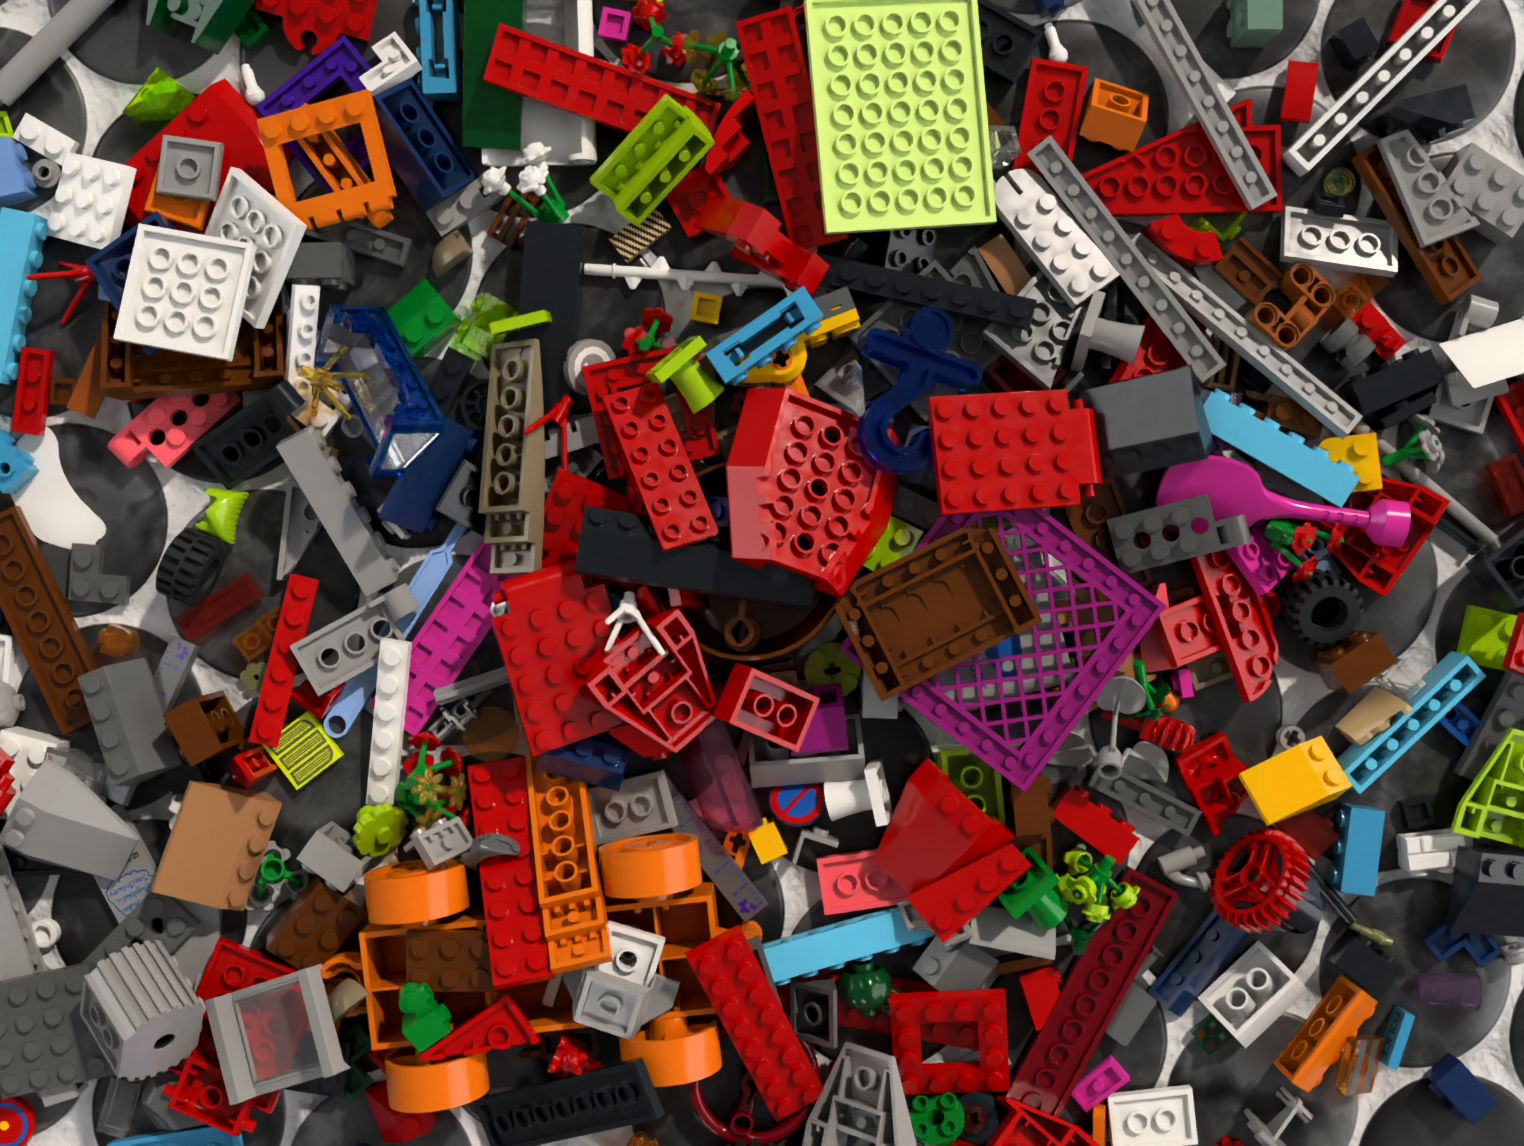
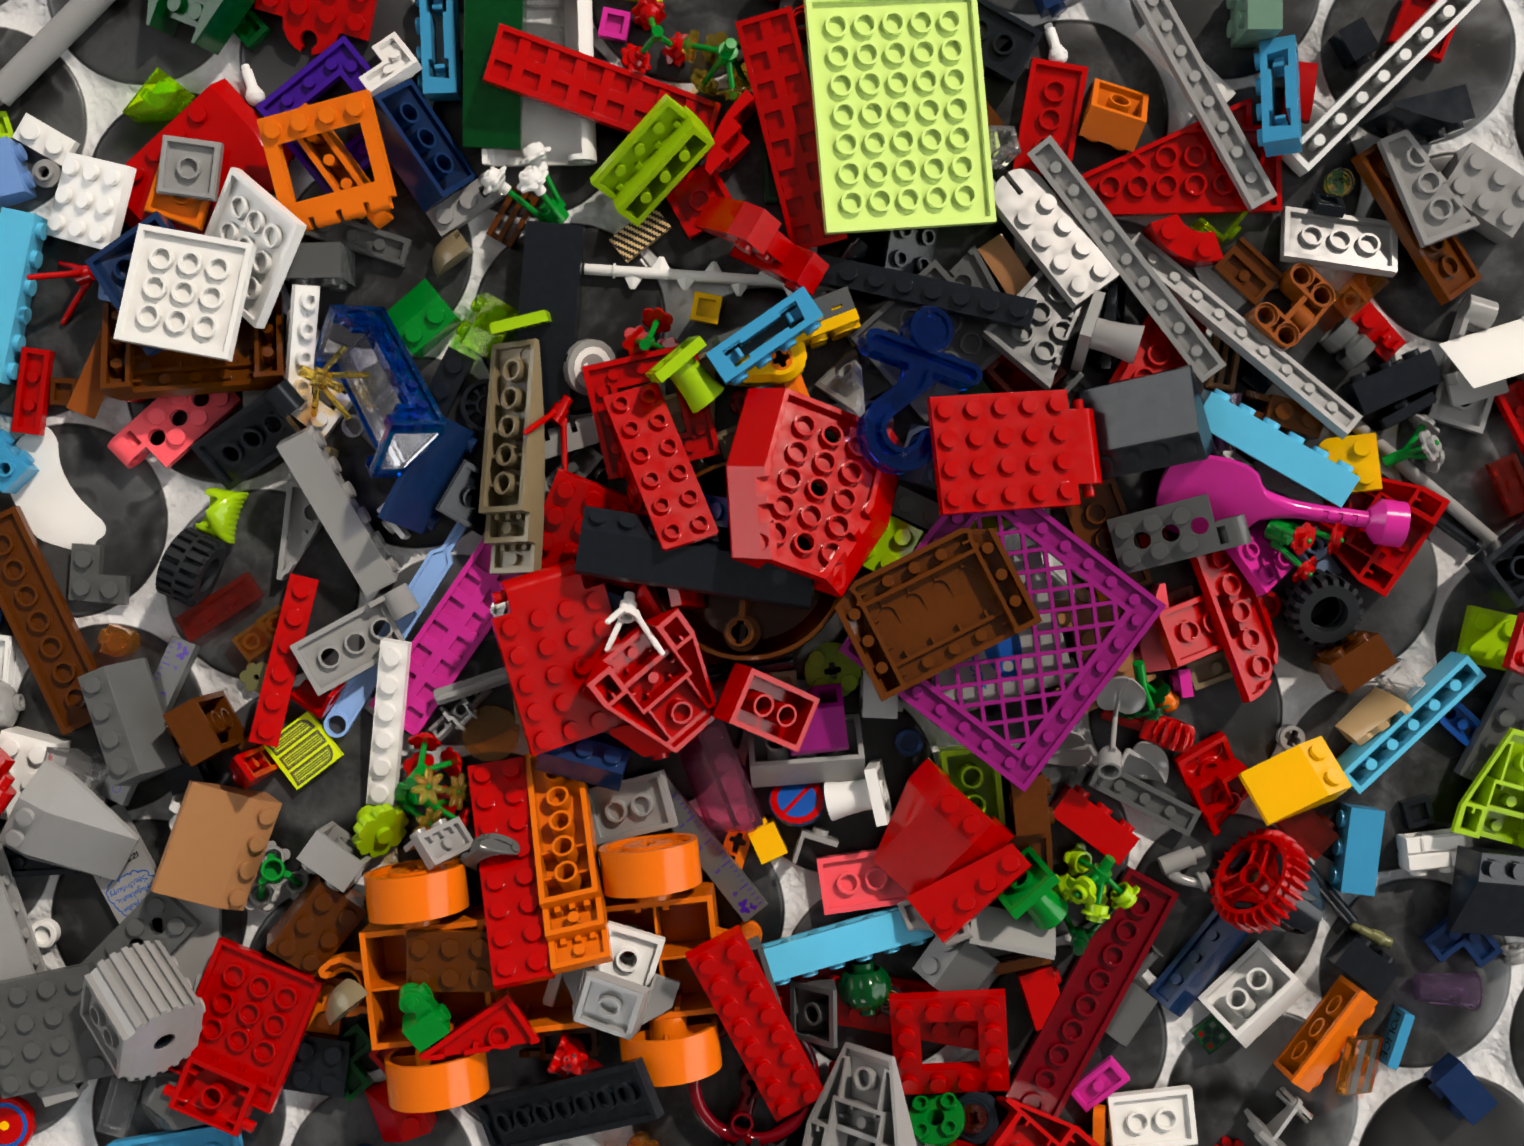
(275, 1035): piece -> none
(908, 742): none -> dark blue tile
(1275, 55): none -> dark azure brick

